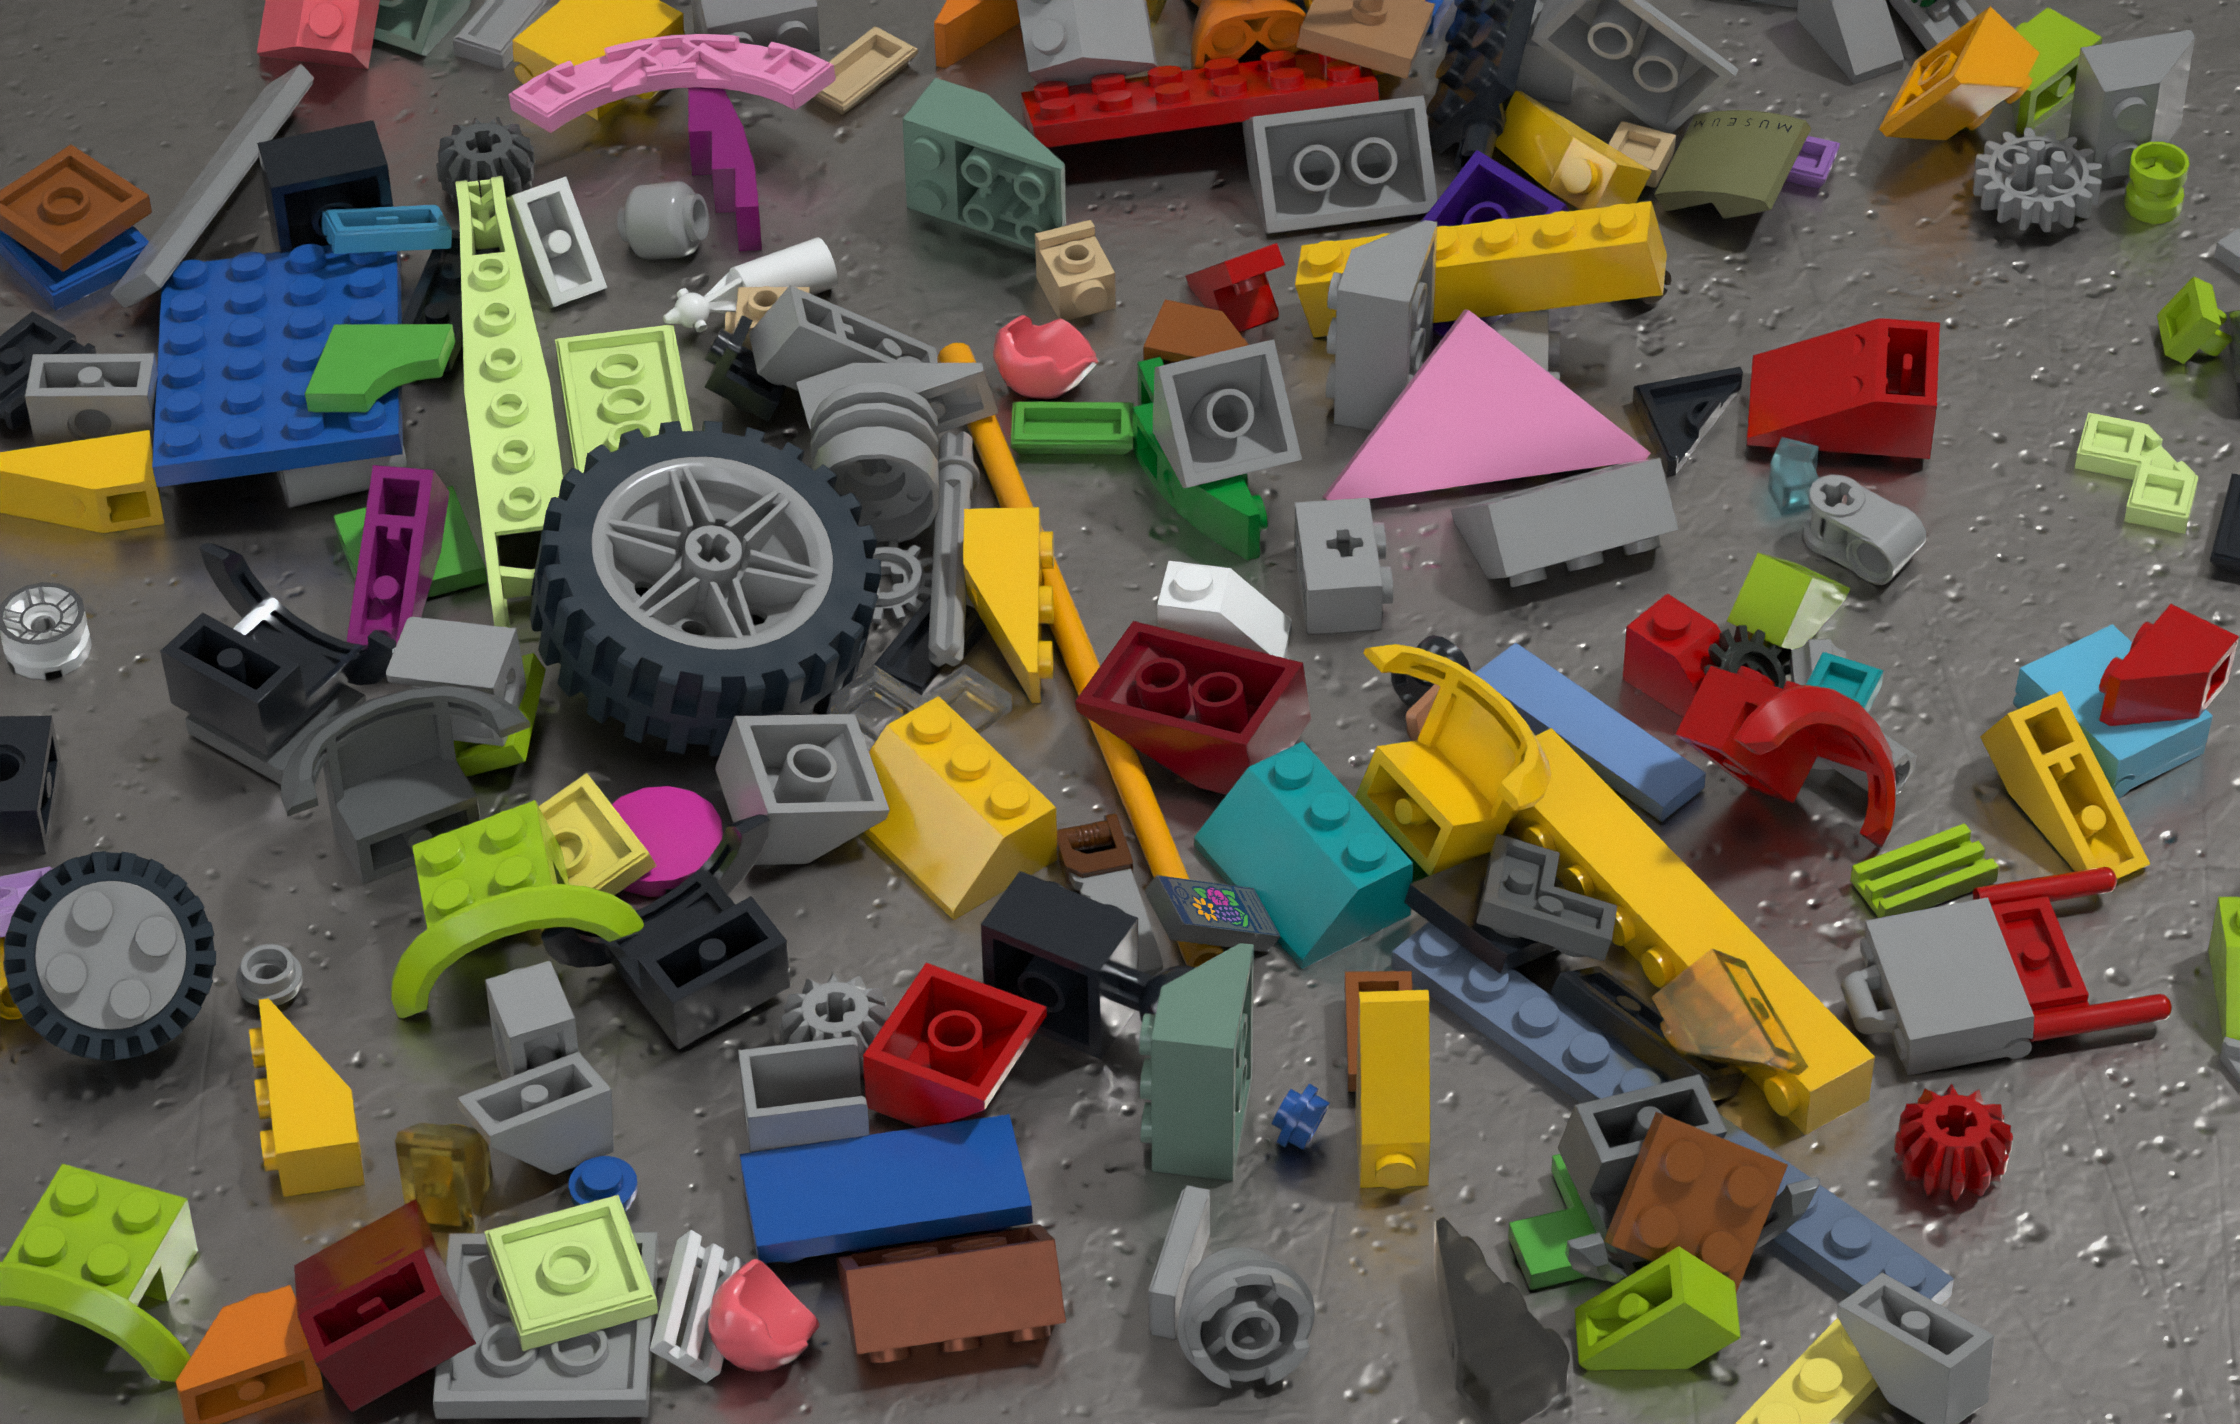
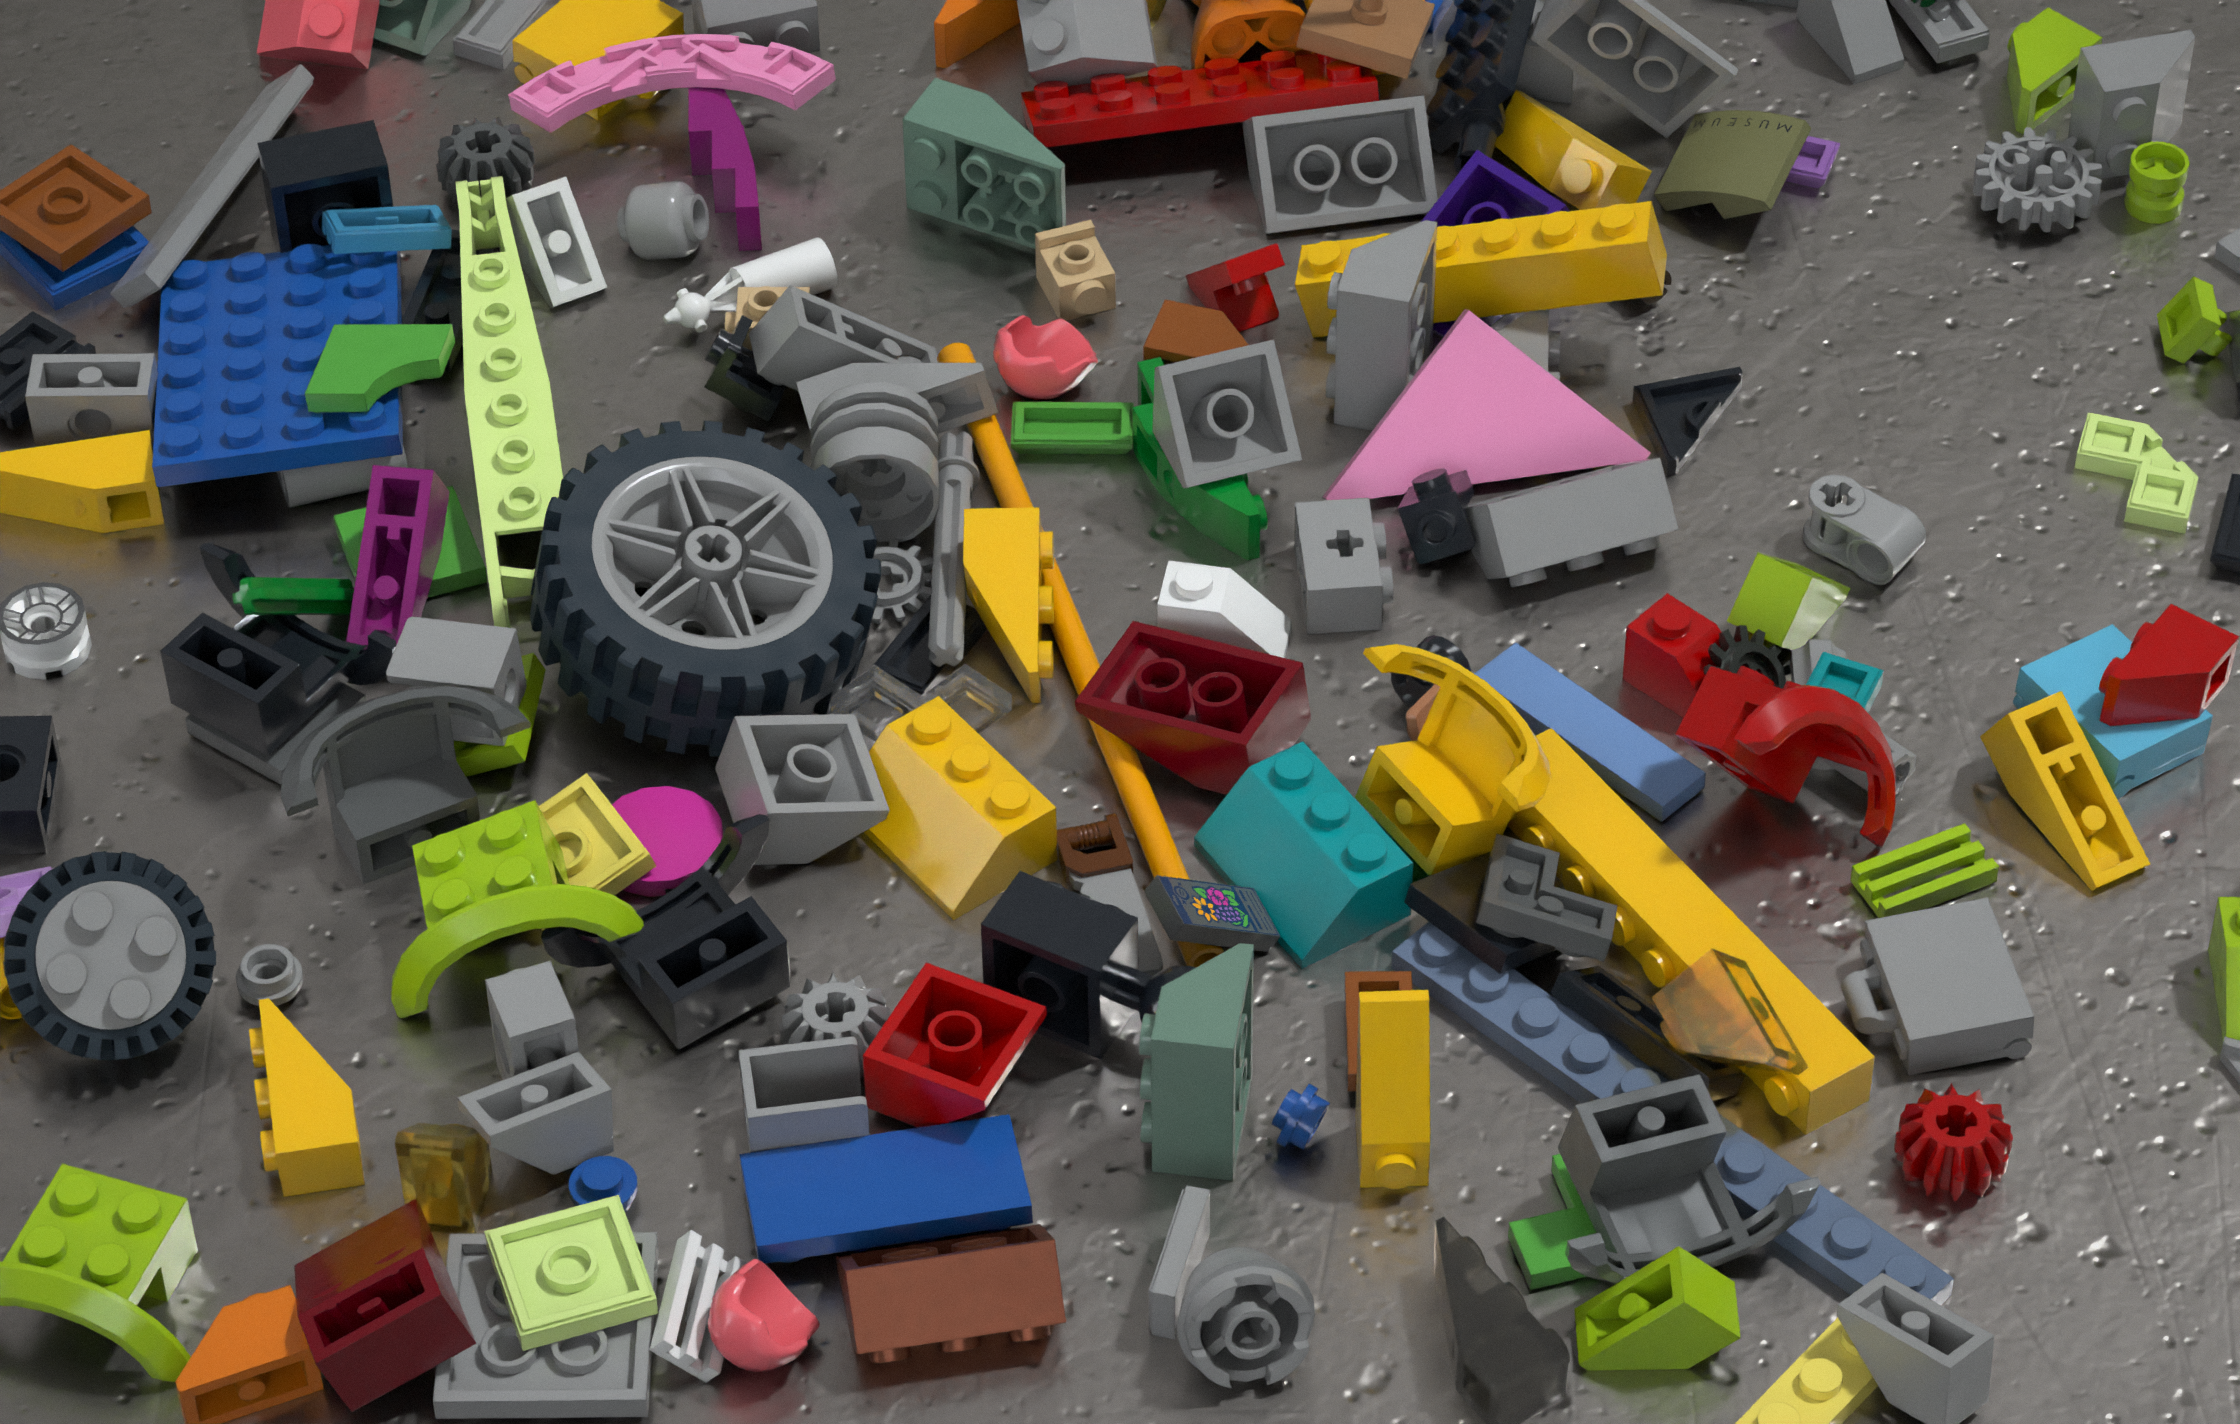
(294, 596): none -> green axle
(620, 385): yellowish green tile -> none
(865, 68): tan tile -> none
(1437, 515): none -> black bracket
(1645, 146): tan plate -> none
(1696, 1196): dark orange plate -> none
(1792, 475): clear light blue piece -> none
(1850, 390): red slope -> none
(1962, 80): light orange slope -> none
(2046, 961): red plate -> none

